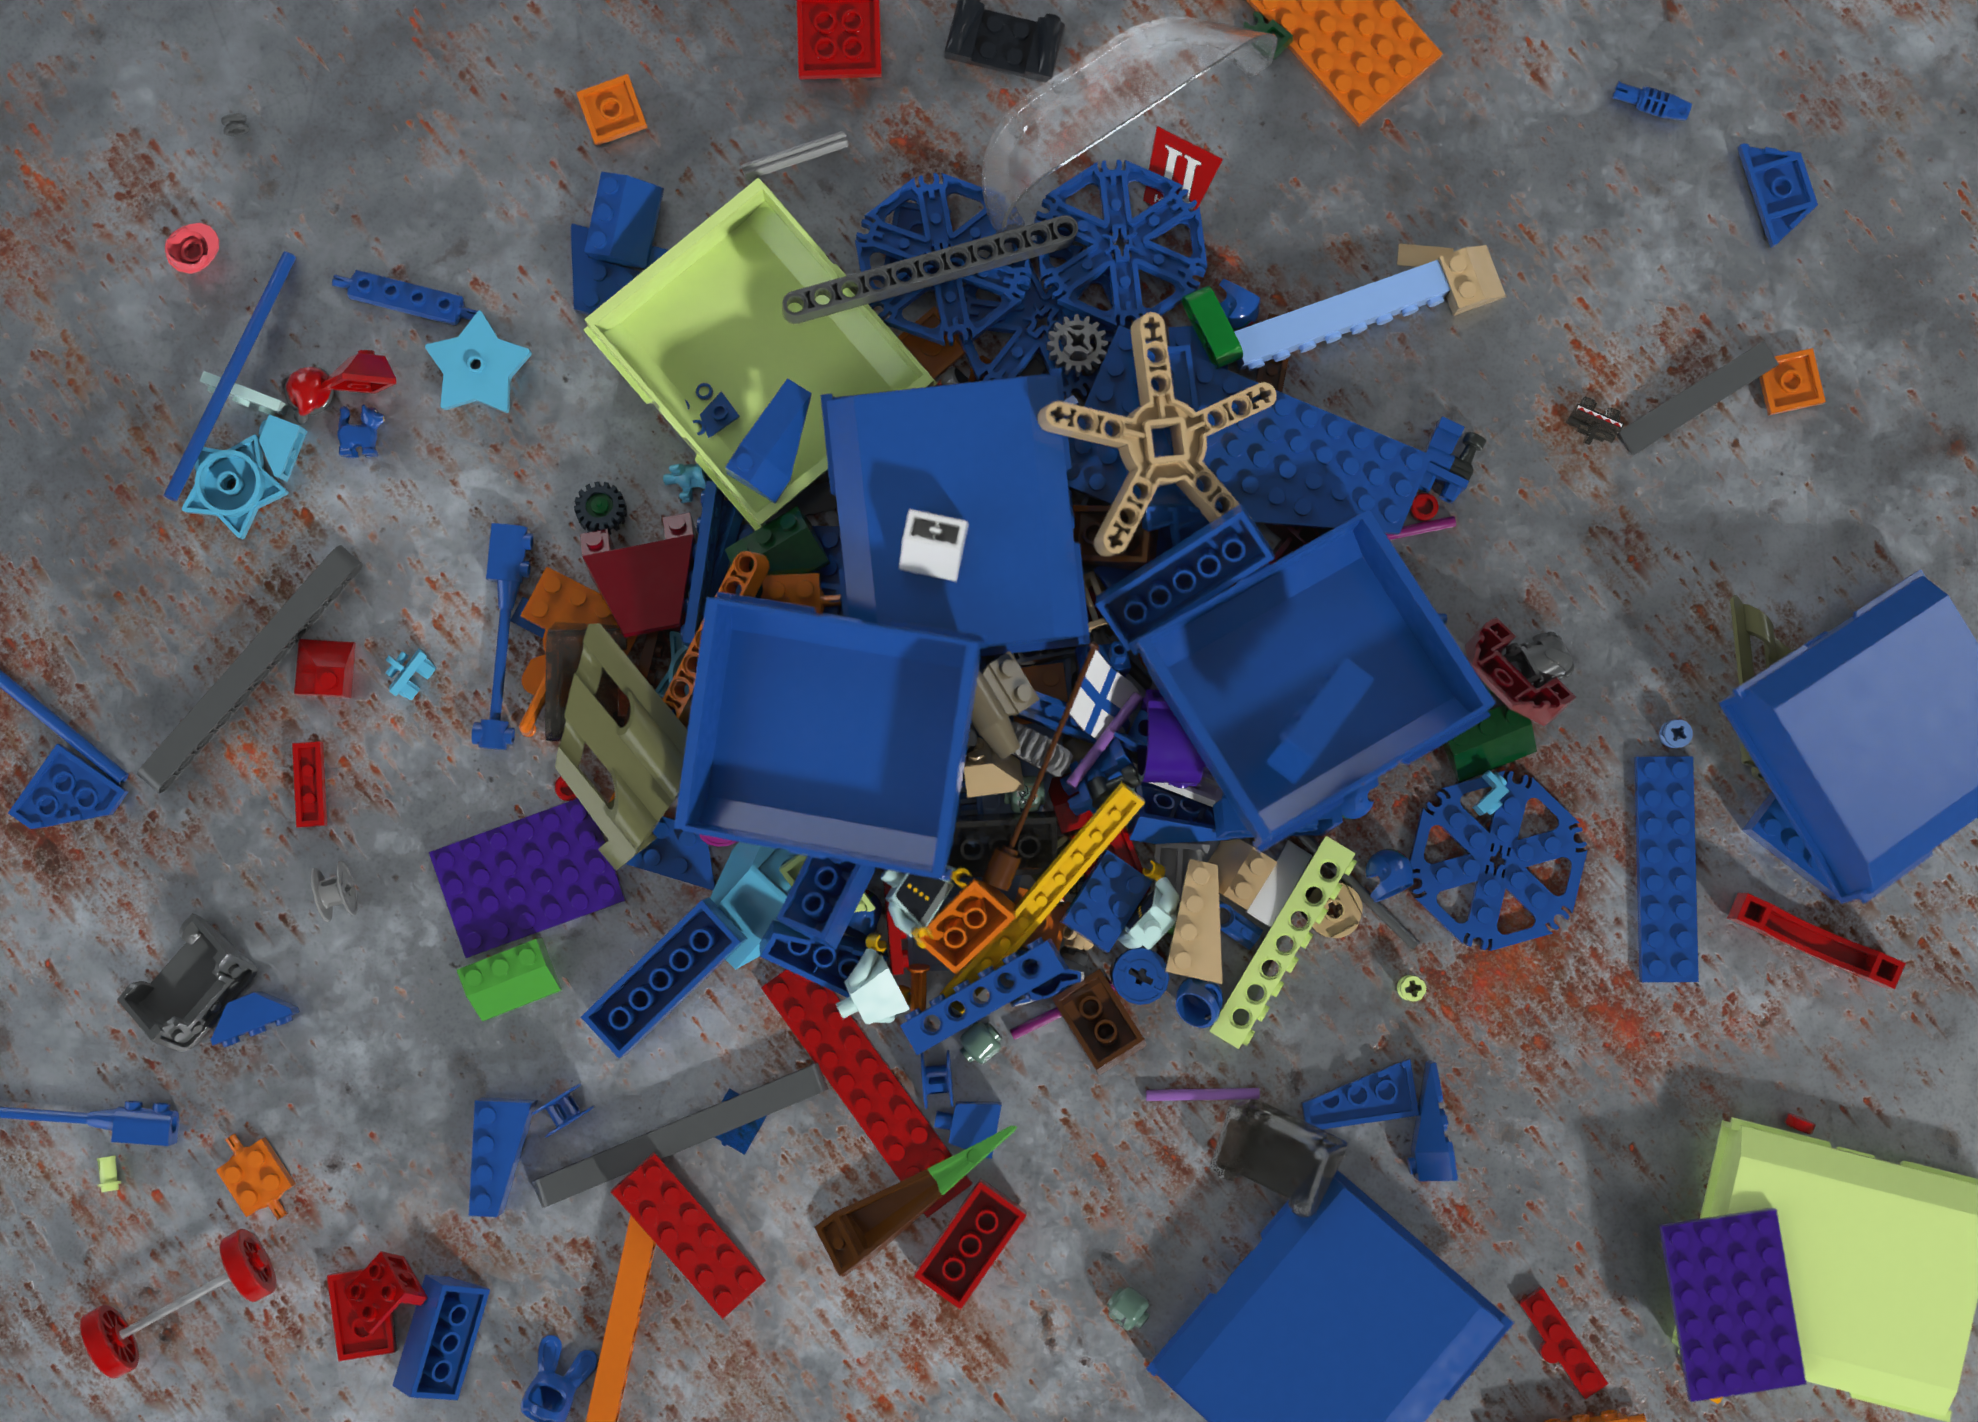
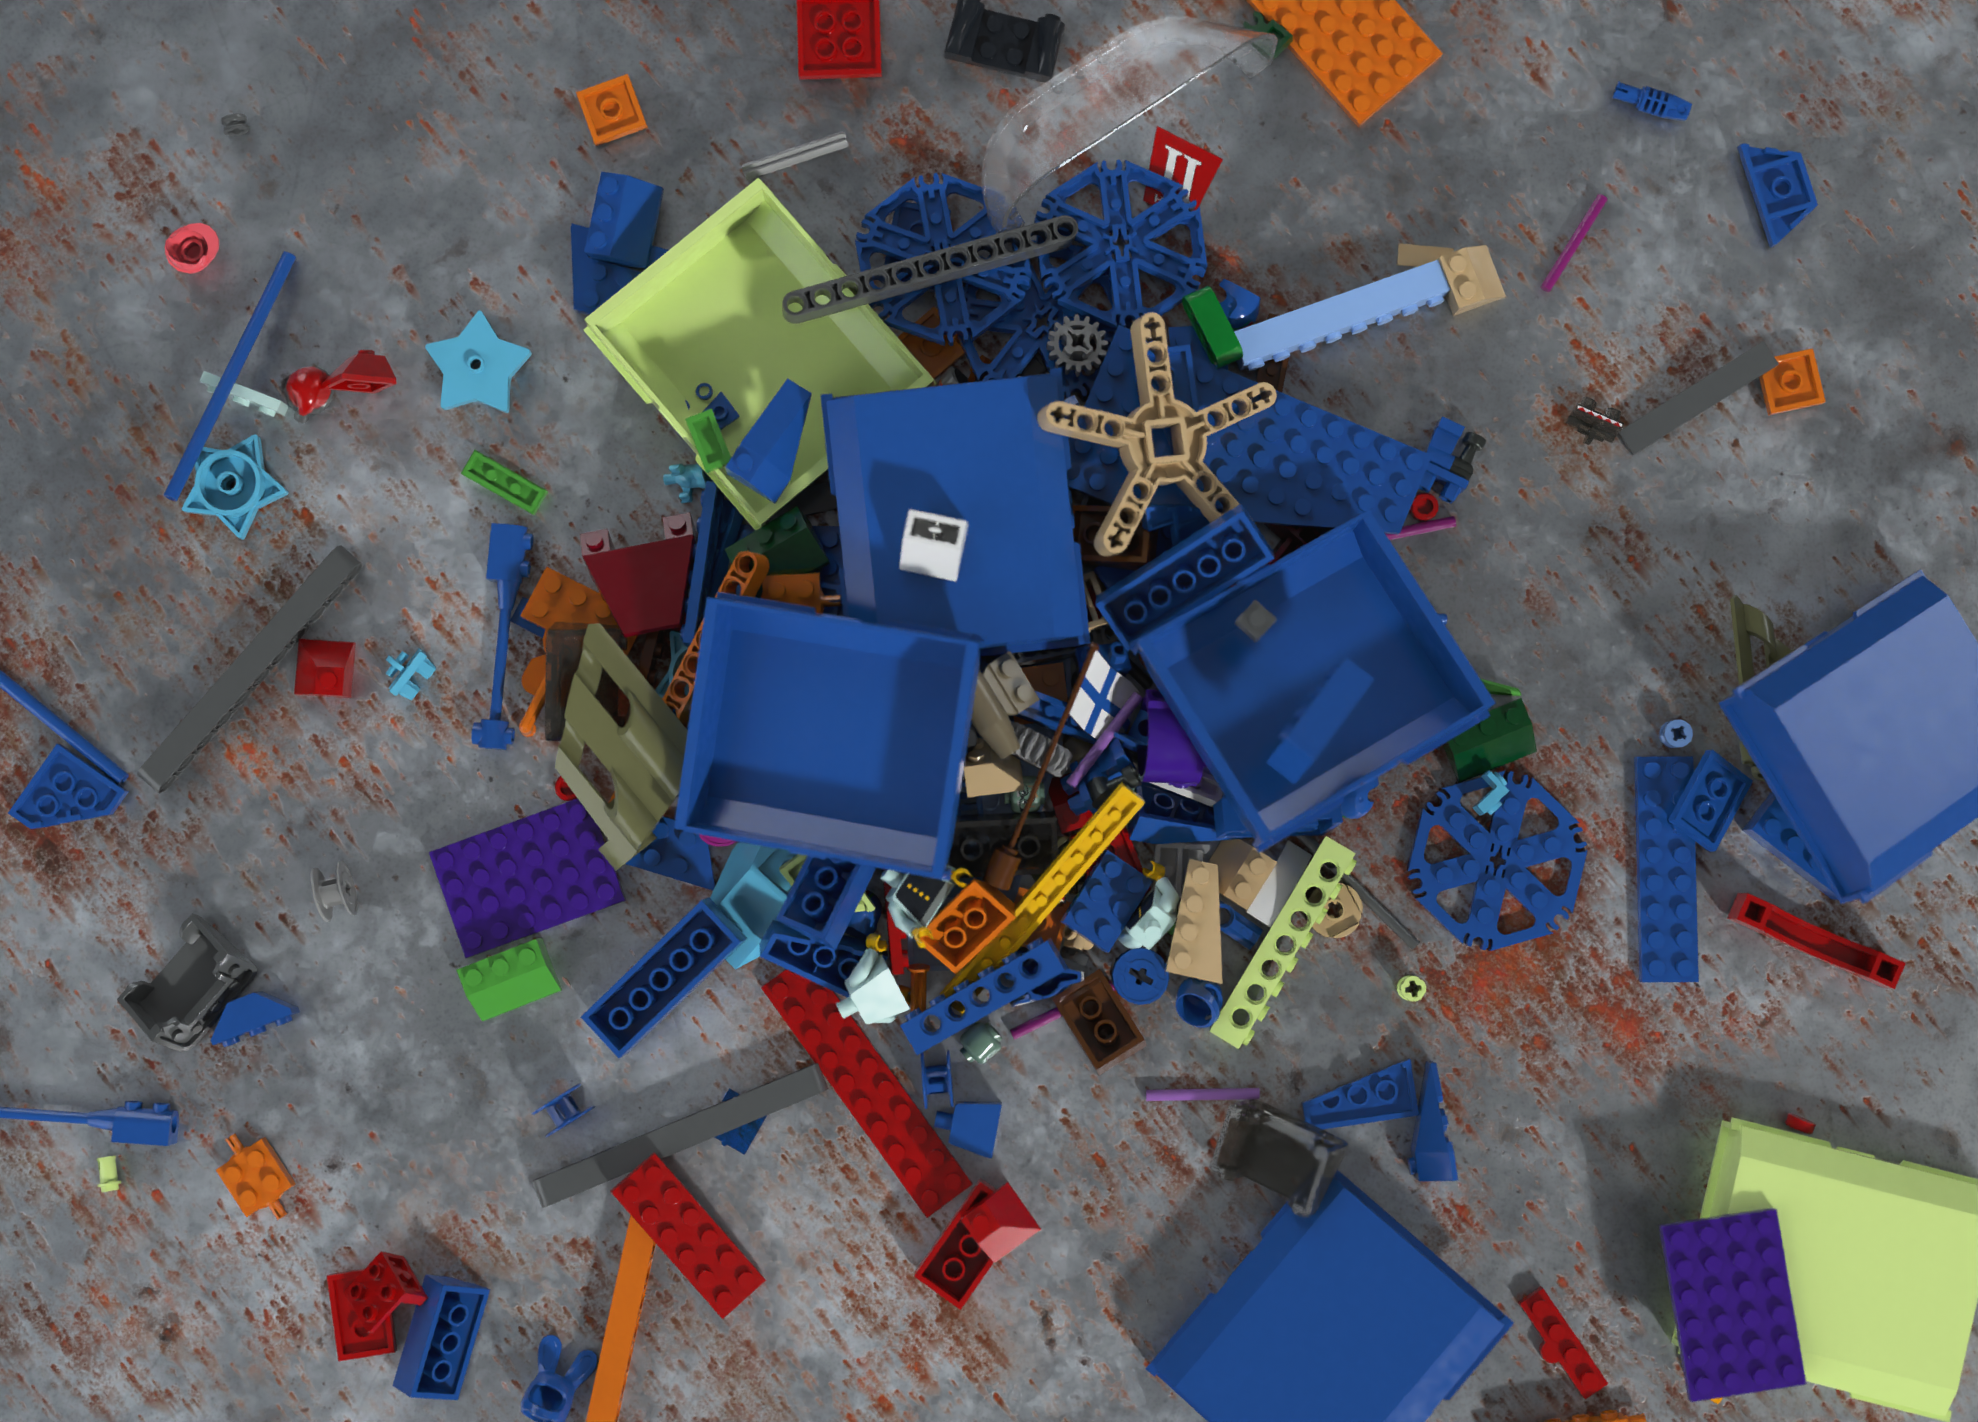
(111, 1339): red axle -> none
(281, 444): medium azure slope -> none
(309, 784): red plate -> none
(361, 435): blue animal -> none
(405, 297): blue plate -> none
(496, 1150): blue wedge -> none
(504, 482): none -> bright green tile
(600, 508): black wheel -> none
(708, 440): none -> bright green tile
(870, 1224): reddish brown plate -> none
(1000, 1222): none -> red slope
(1128, 1308): sand green head -> none
(1255, 621): none -> dark grey plate
(1393, 871): blue helmet -> none
(1507, 682): dark red wedge -> none
(1541, 659): dark grey helmet -> none
(1573, 243): none -> magenta bar
(1710, 800): none -> blue plate

